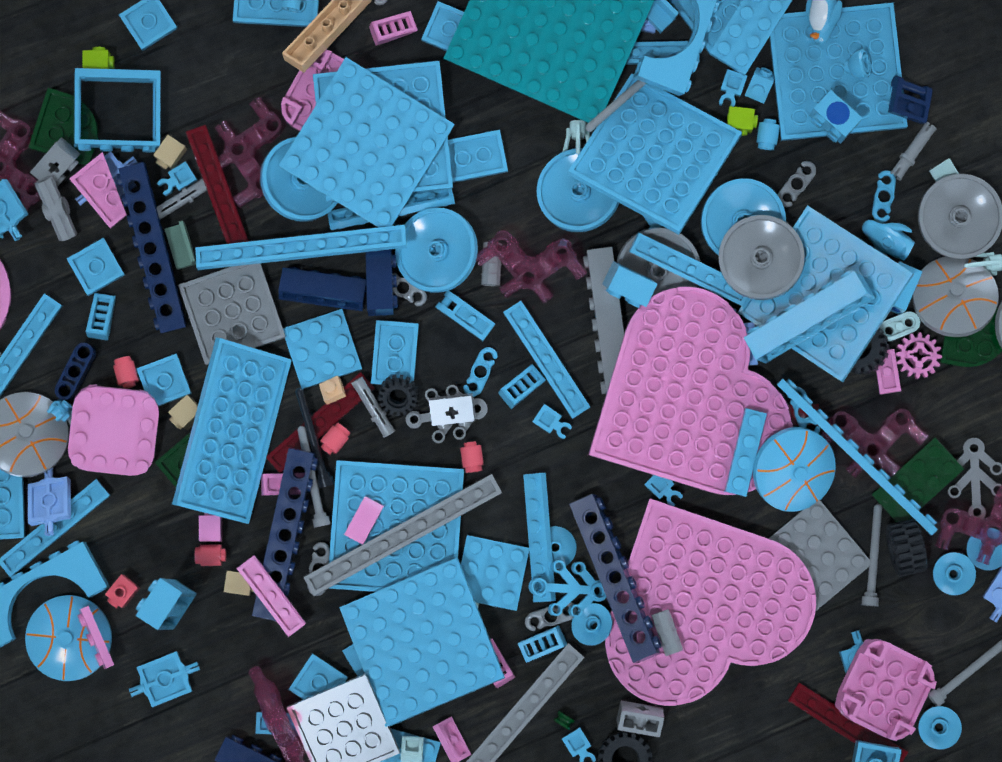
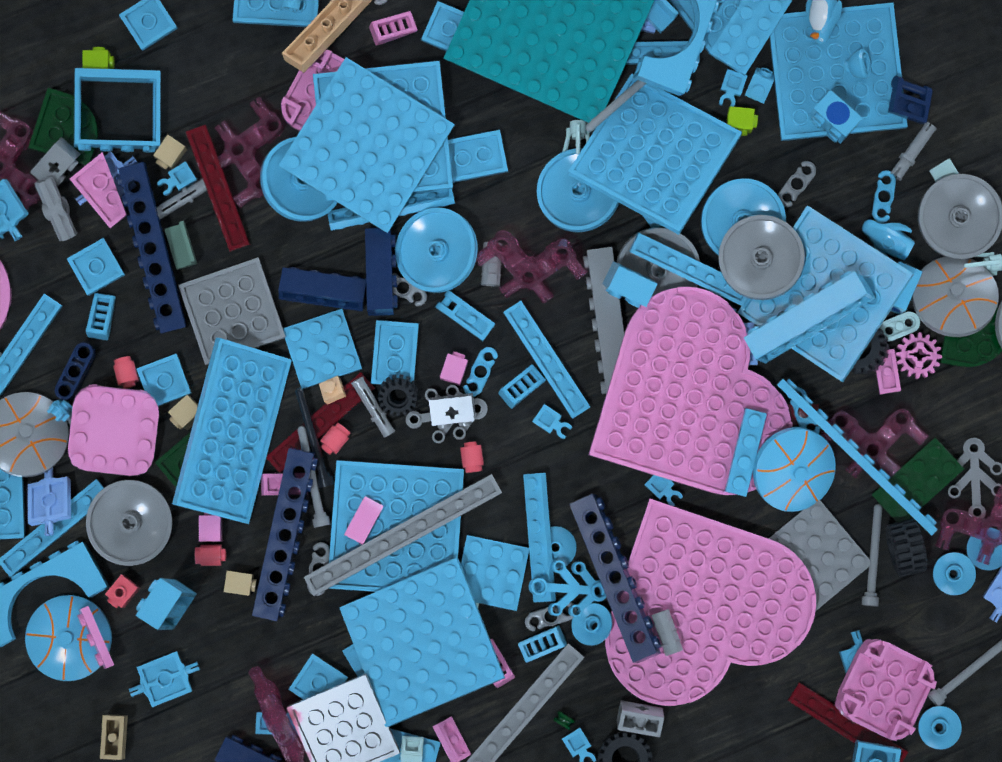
(113, 737): none -> tan brick
(129, 522): none -> light grey dish
(271, 596): bright pink tile -> none
(301, 247): medium azure plate -> none
(454, 368): none -> bright pink brick
(767, 134): medium azure brick -> none

